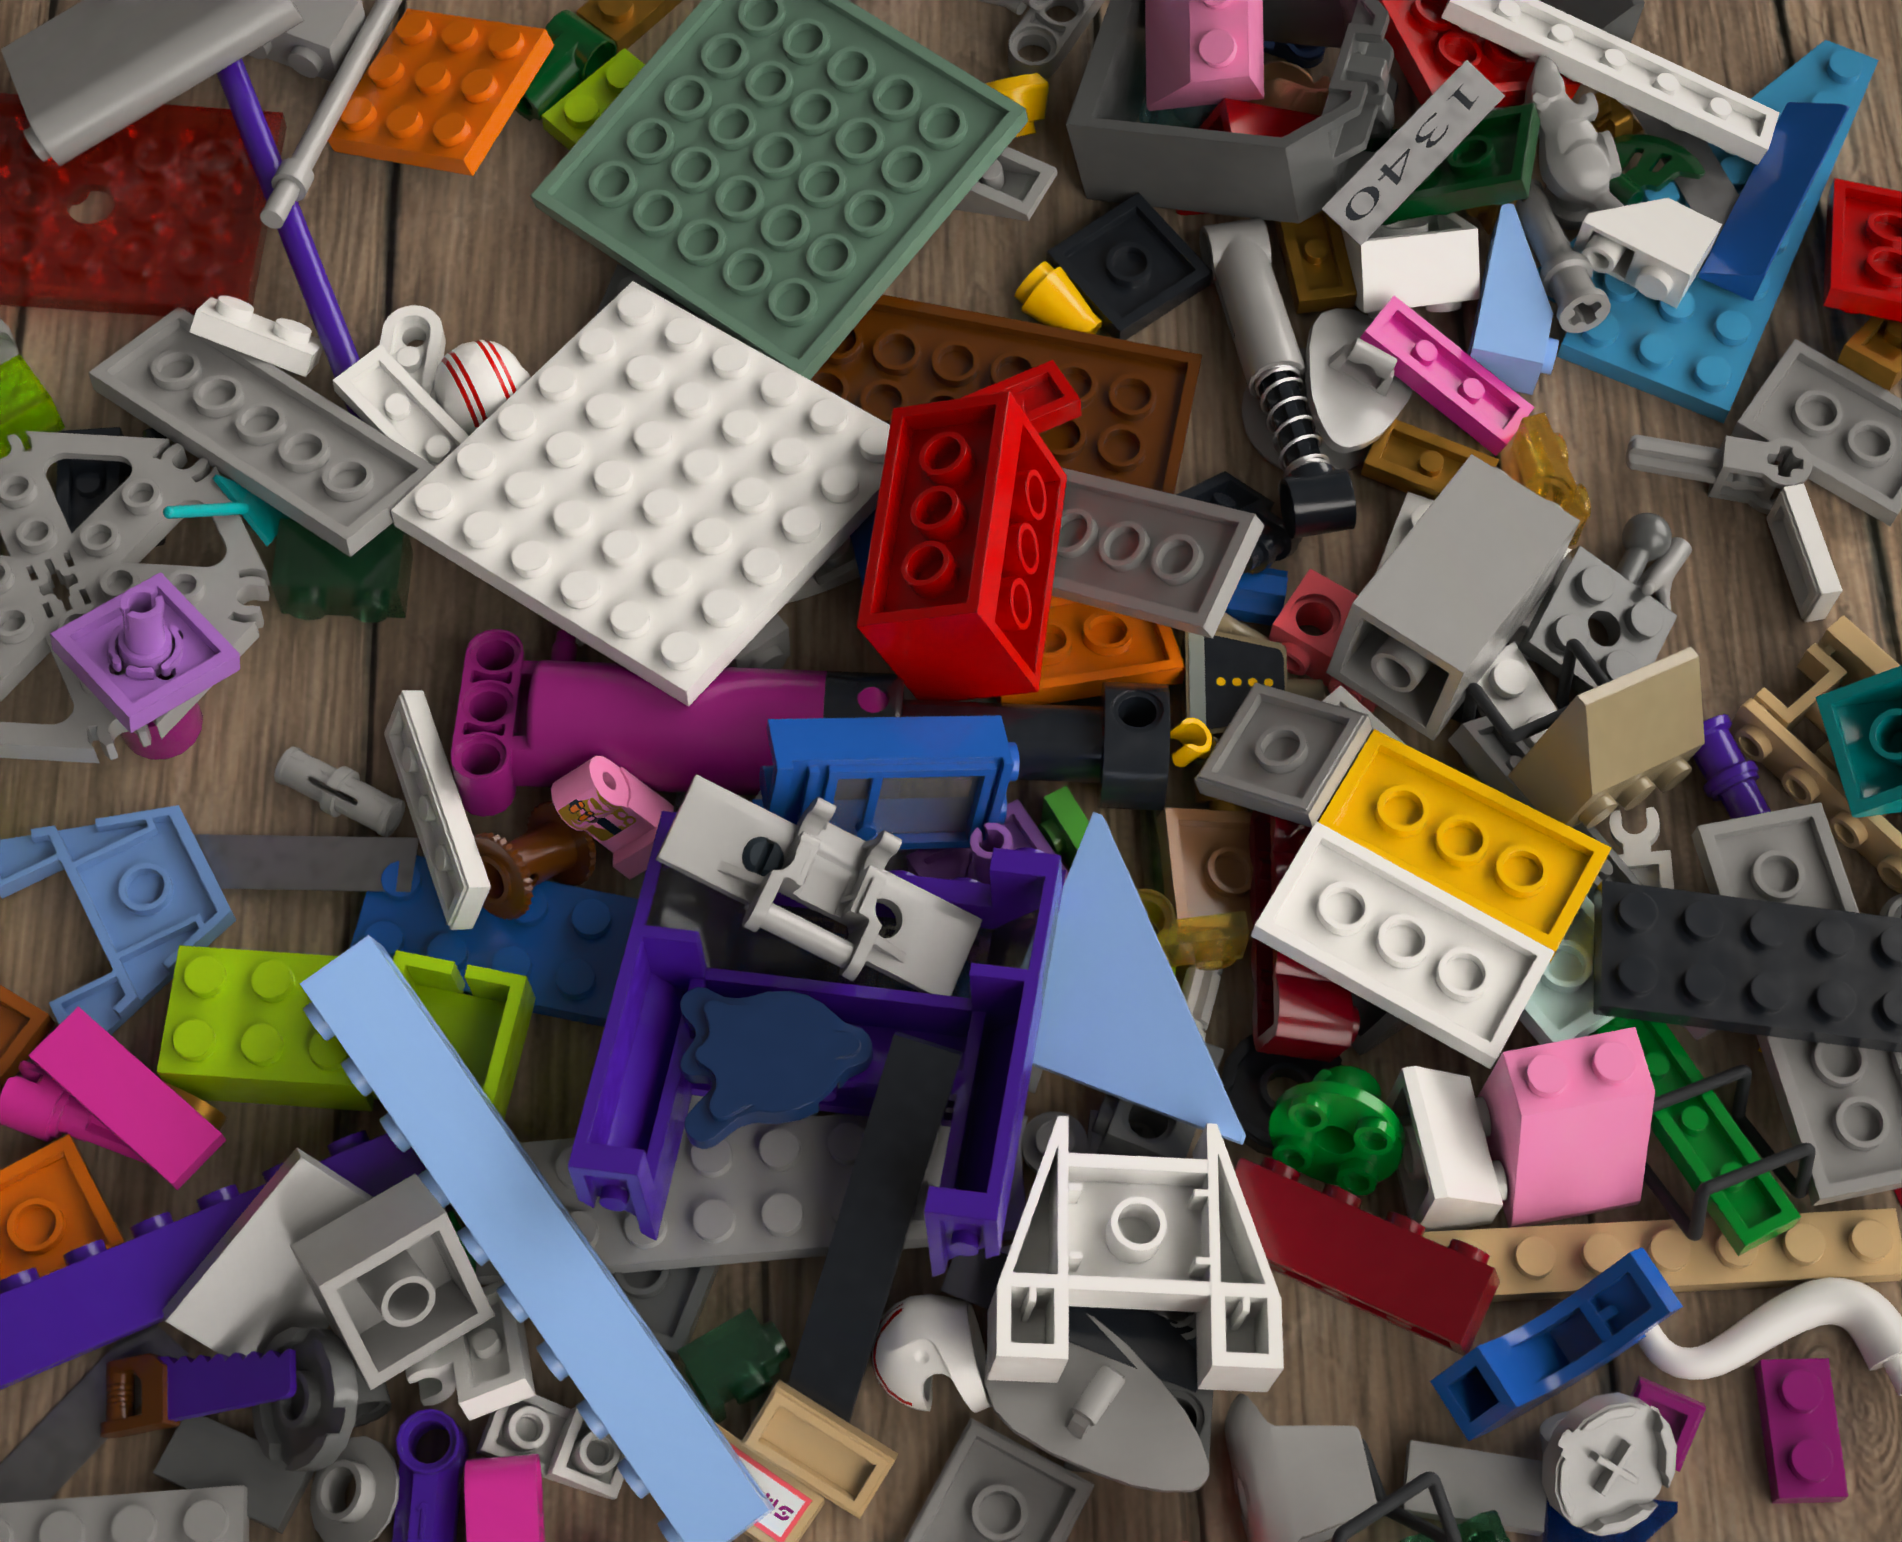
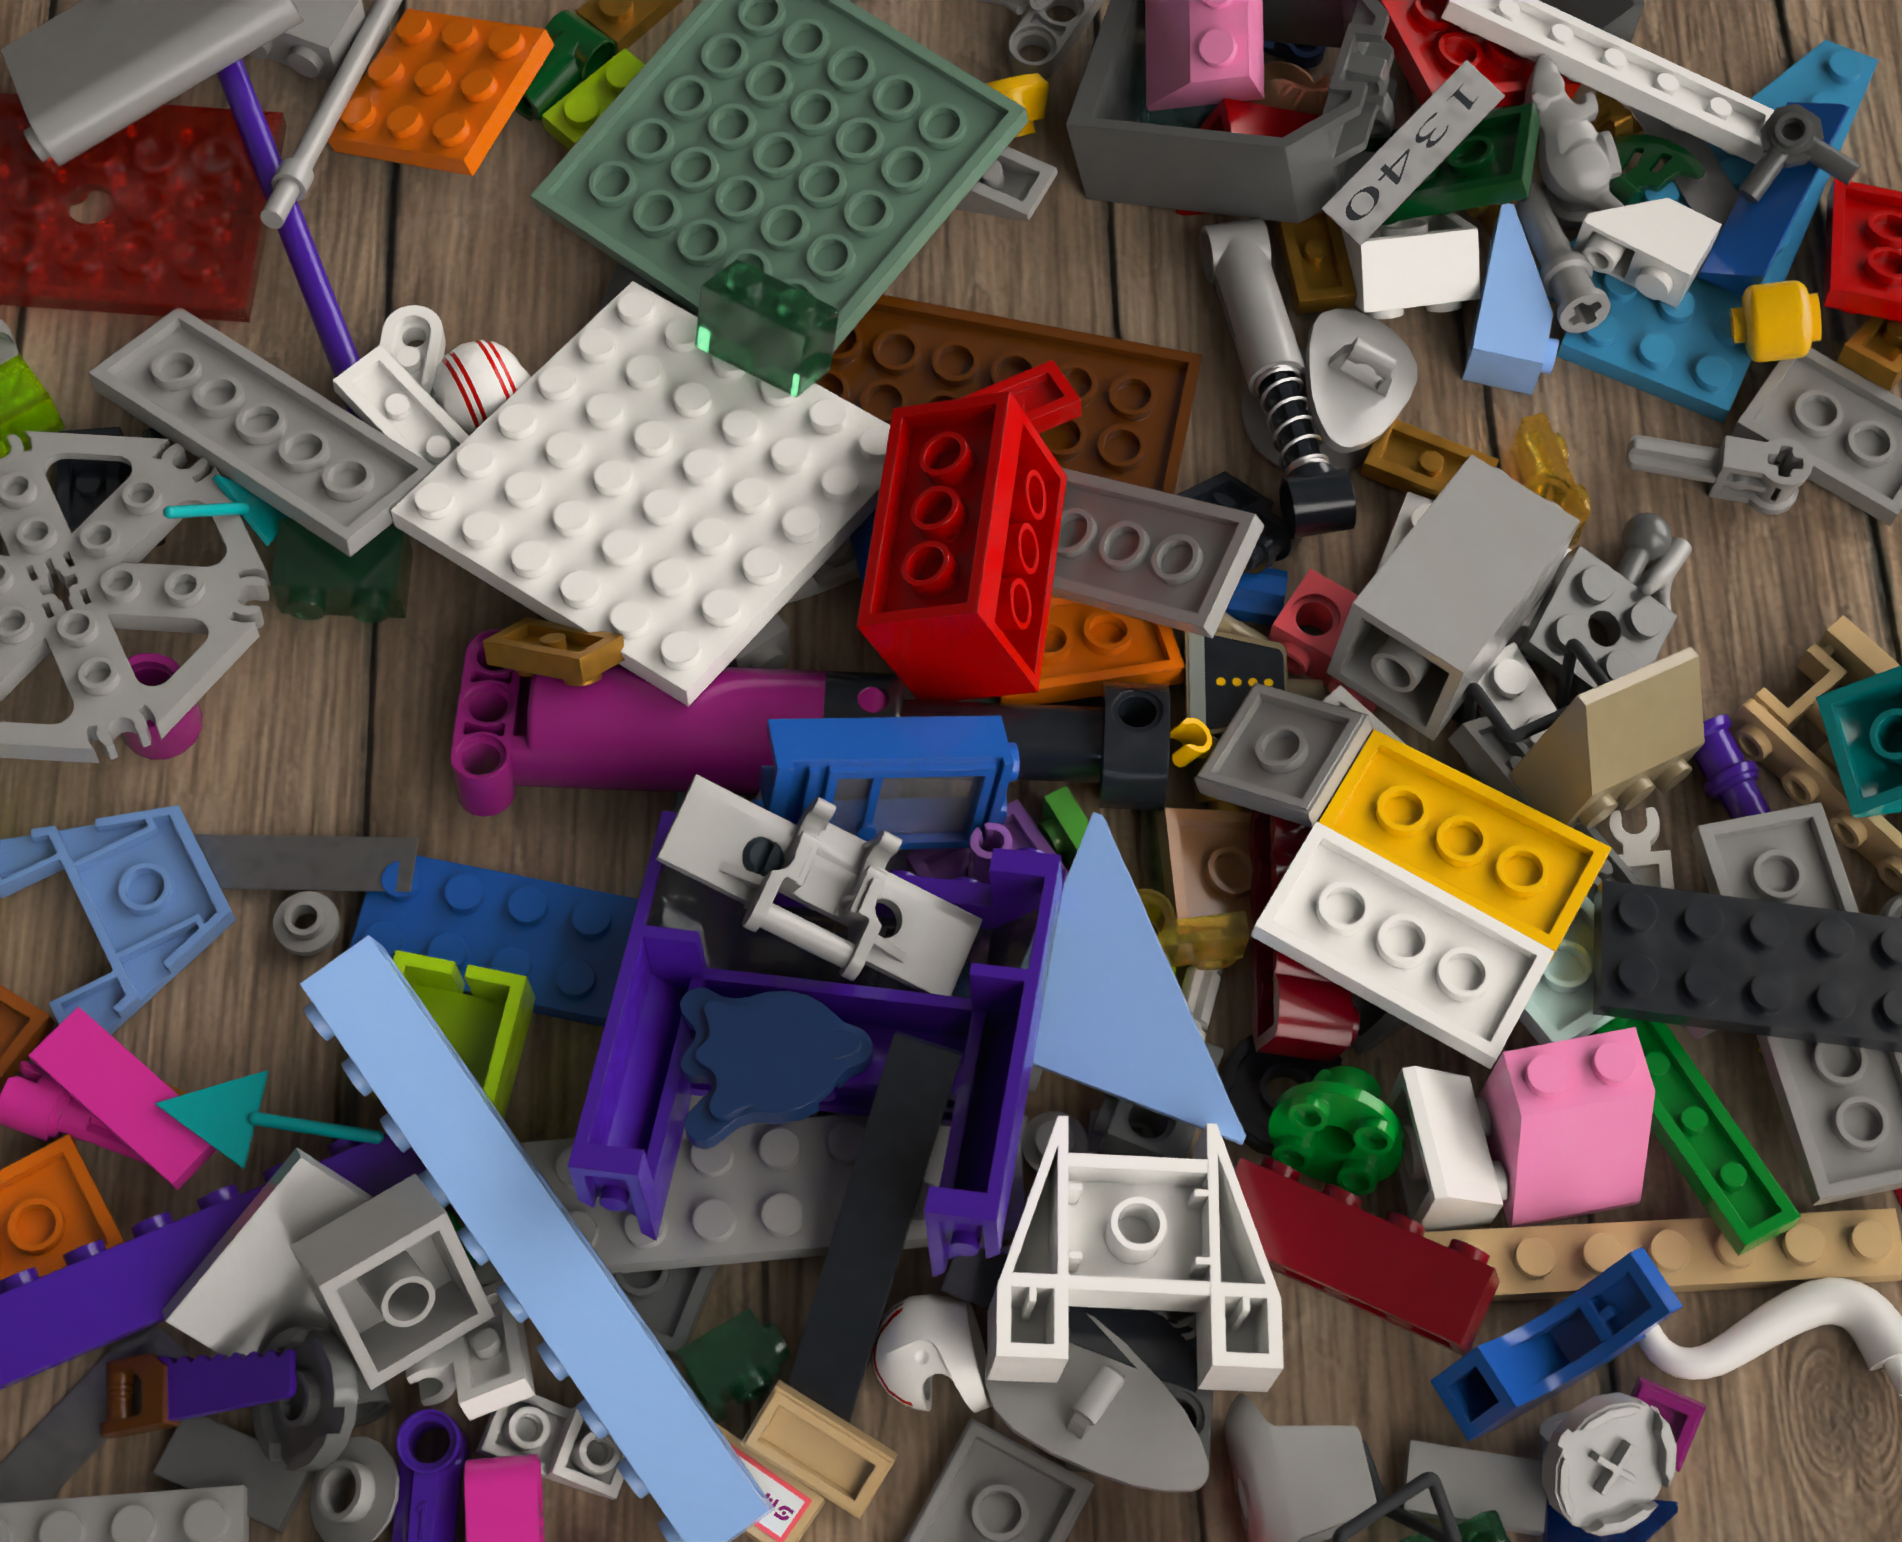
(137, 635): medium lavender plate -> none
(230, 1111): none -> teal piece
(237, 327): white plate -> none
(243, 1033): lime brick -> none
(309, 940): none -> light grey plate
(372, 806): light grey pin -> none
(437, 810): white tile -> none
(542, 853): reddish brown hose -> none
(554, 651): none -> pearl gold plate
(613, 810): bright pink leg -> none
(766, 327): none -> clear green brick
(1055, 301): yellow cone -> none
(1130, 267): black plate -> none
(1448, 376): dark pink plate -> none
(1771, 1161): black piece -> none
(1776, 321): none -> yellow head
(1791, 140): none -> dark grey piece
(1800, 1431): magenta plate -> none
(1803, 553): white tile -> none

